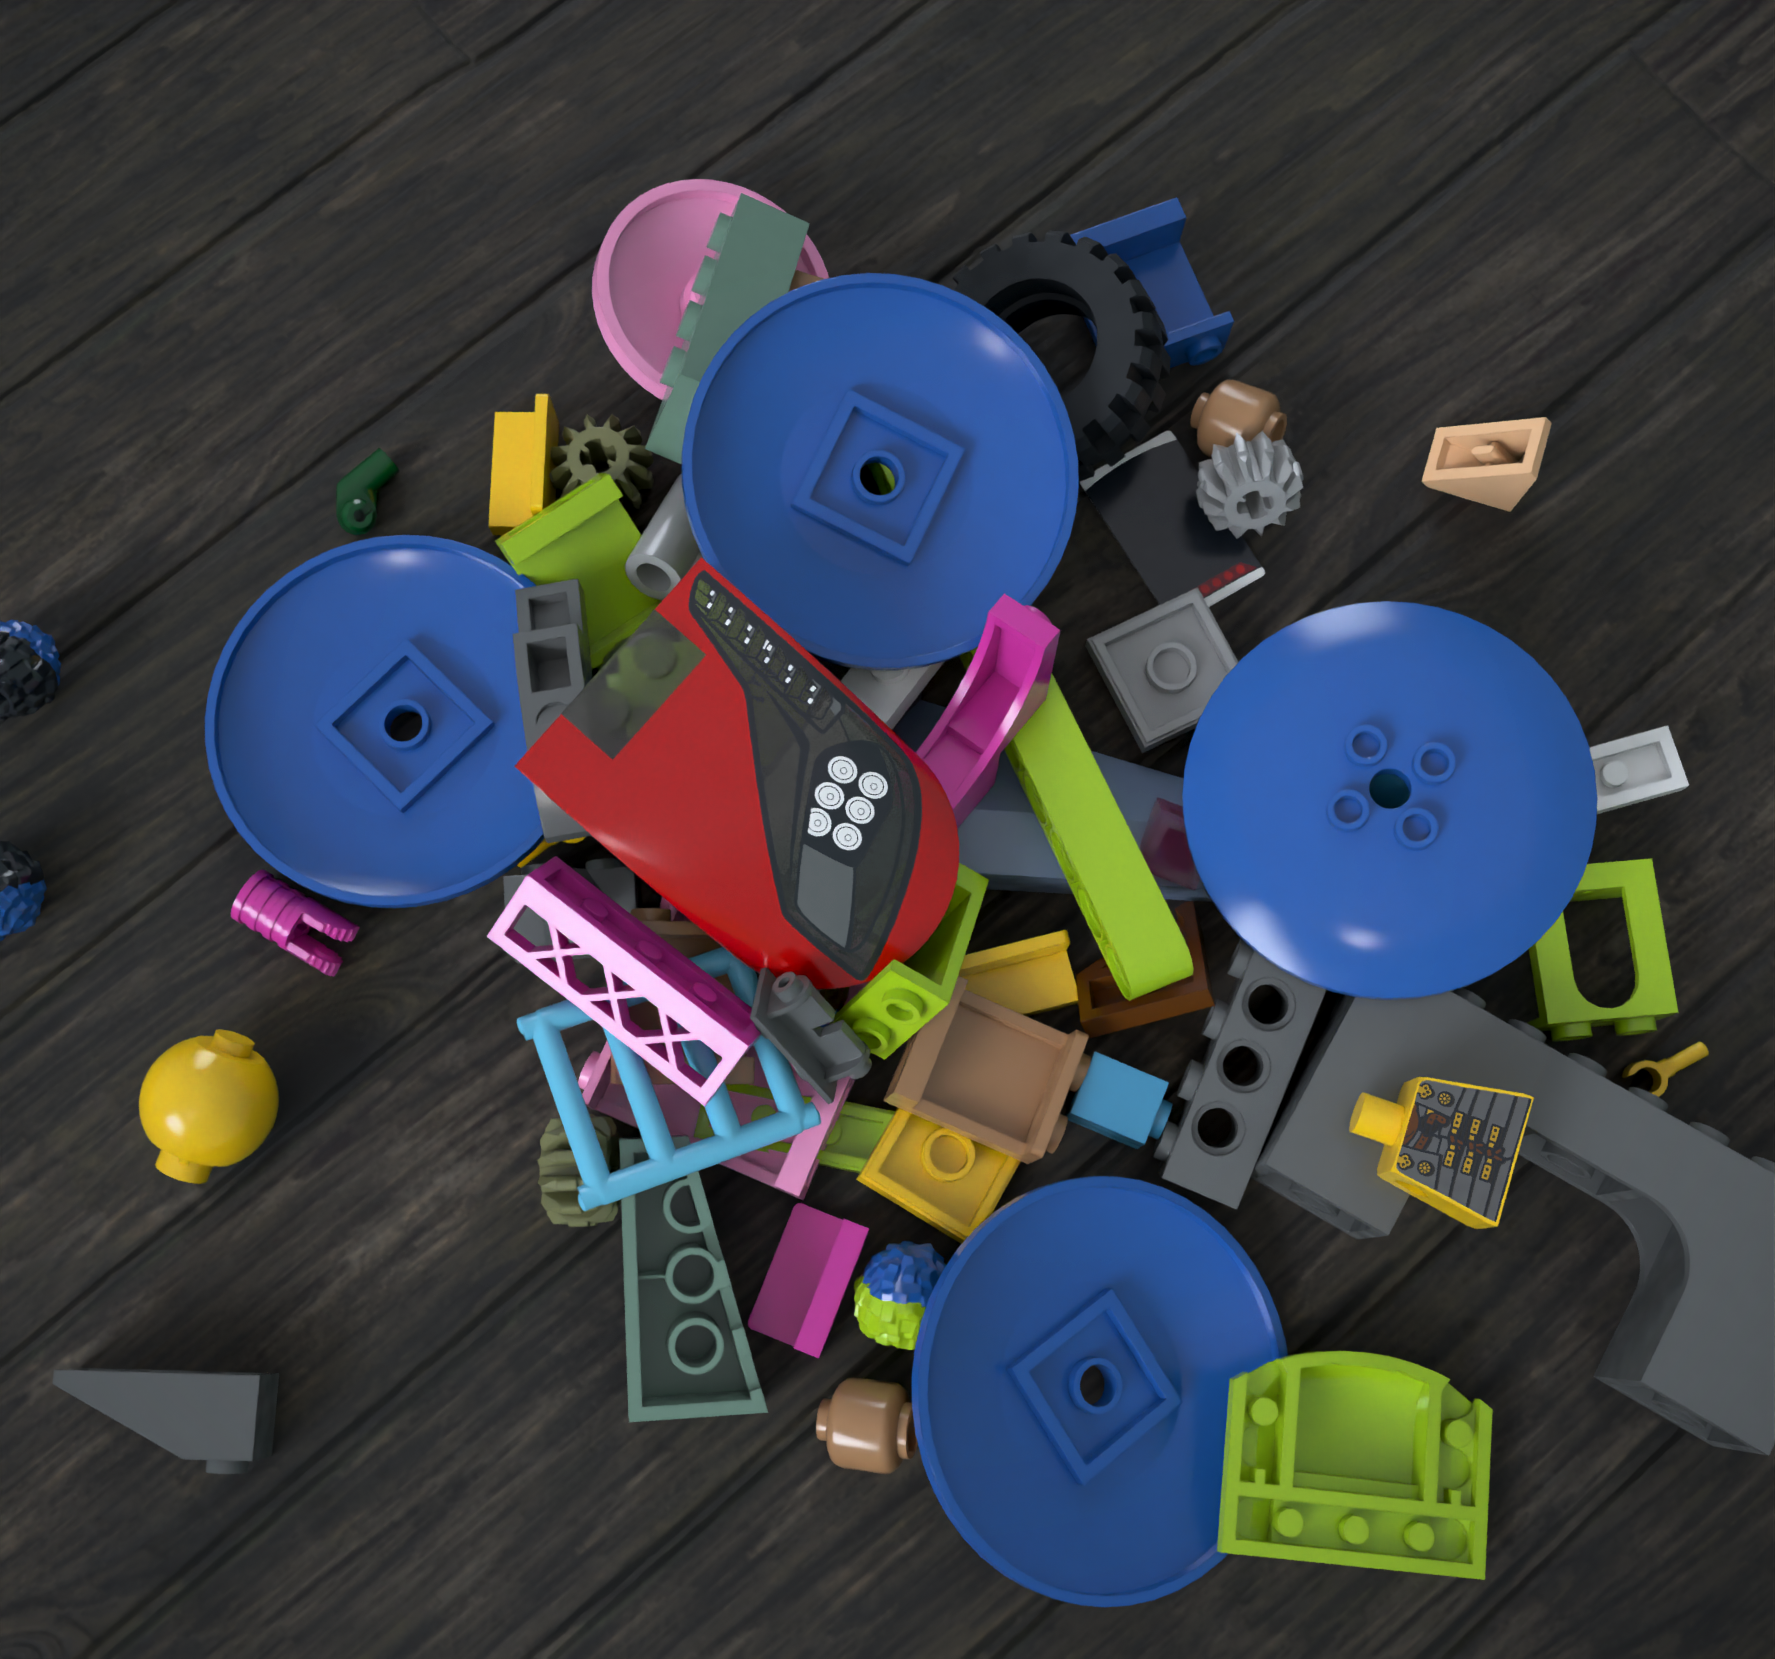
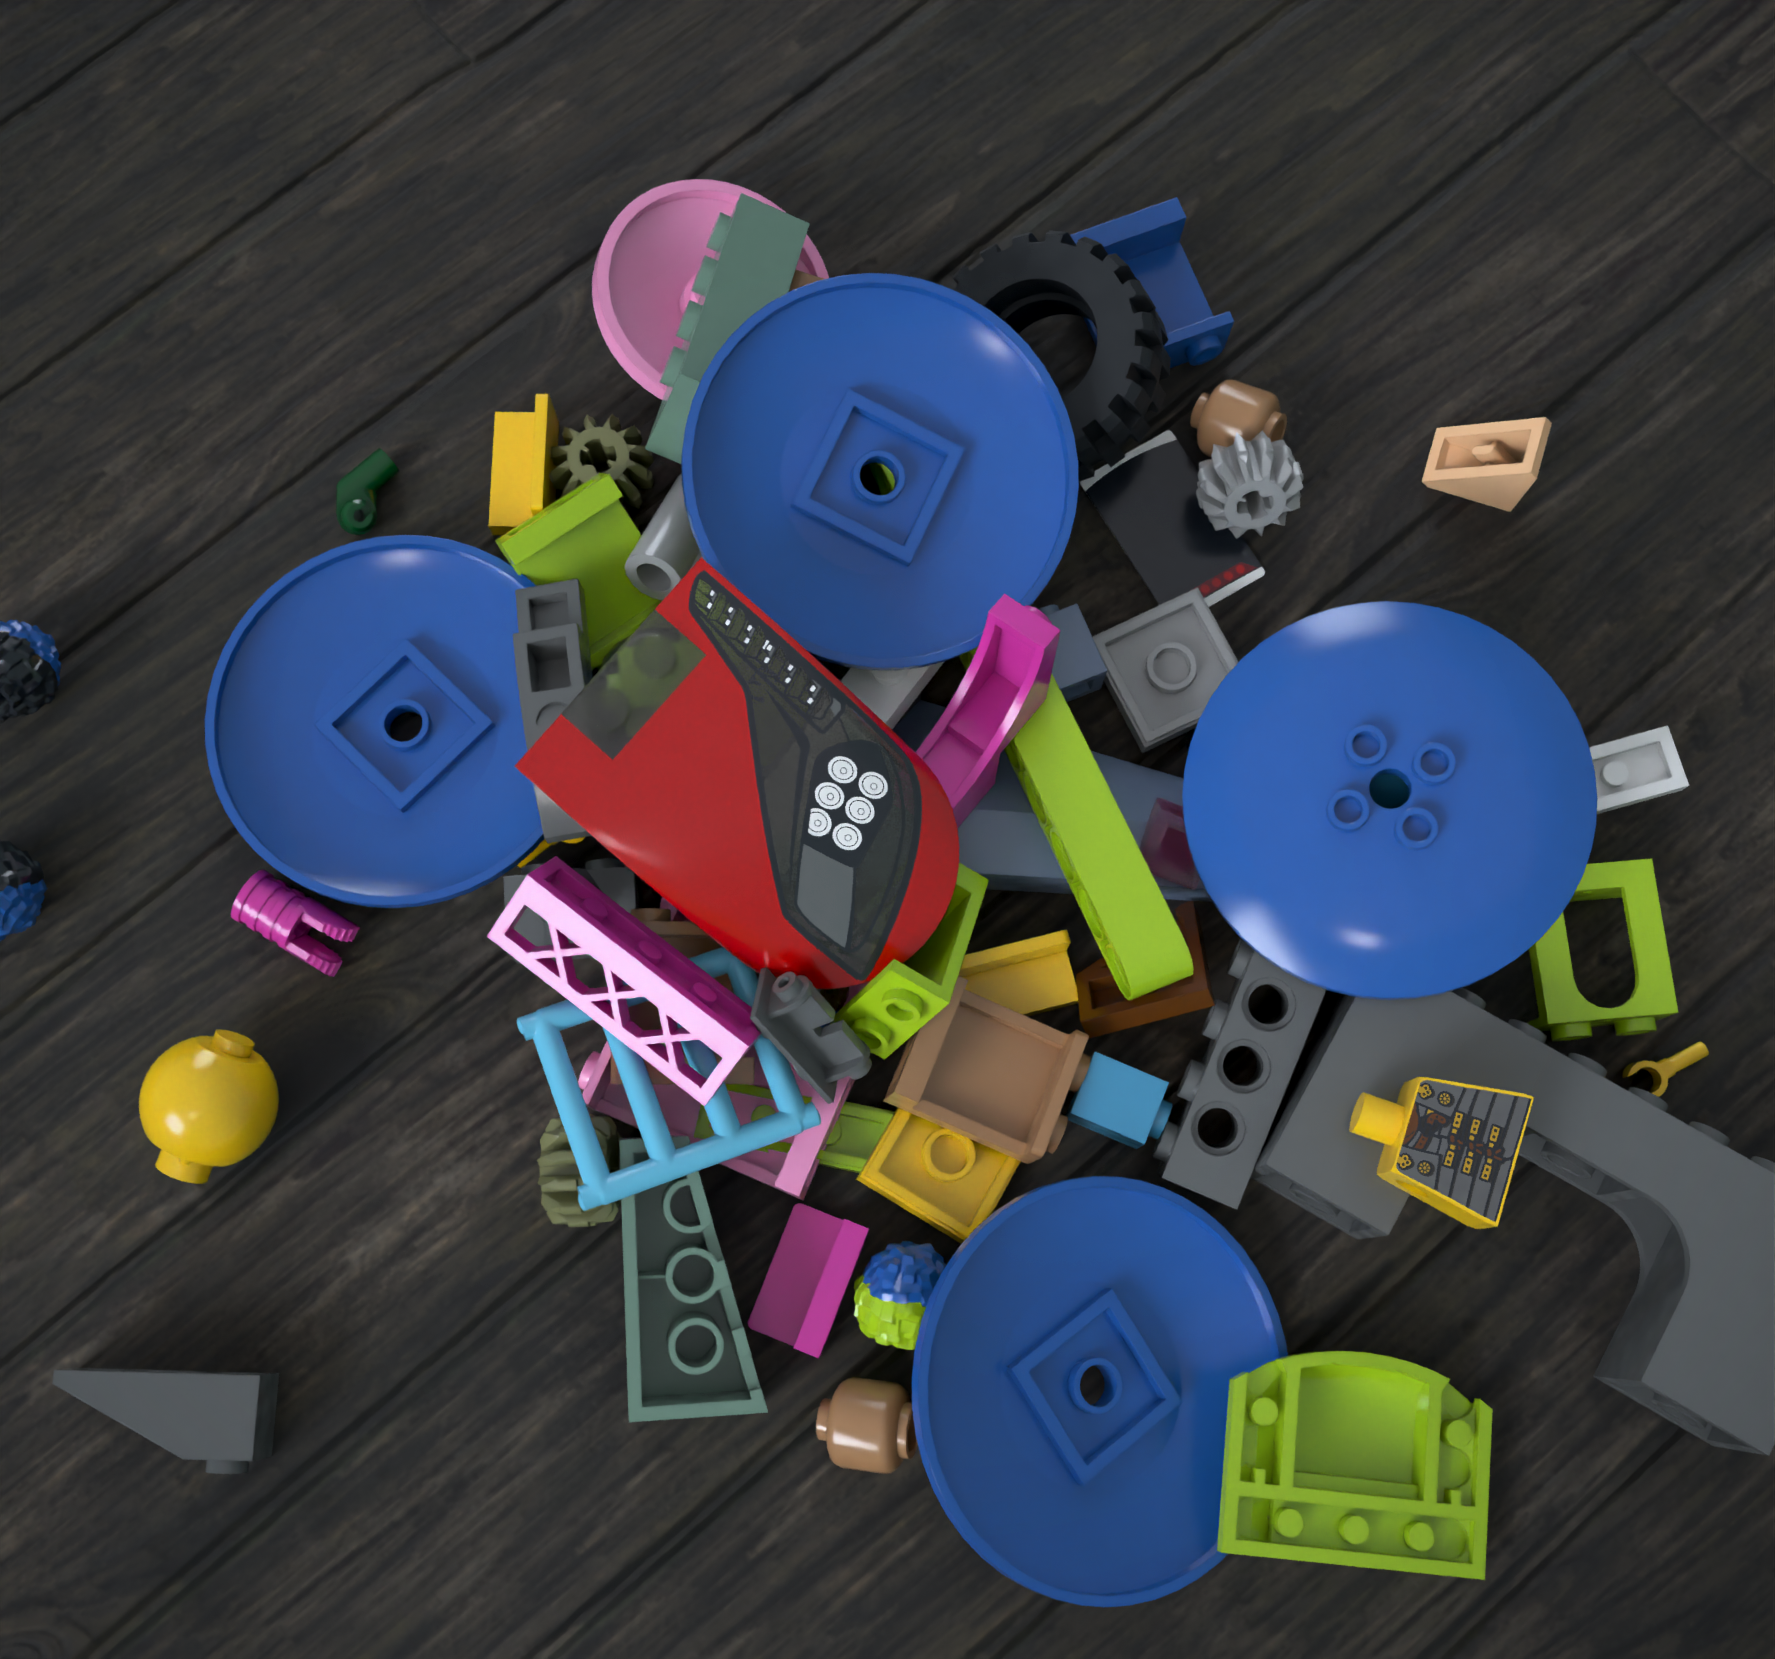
(1077, 661): none -> sand blue brick

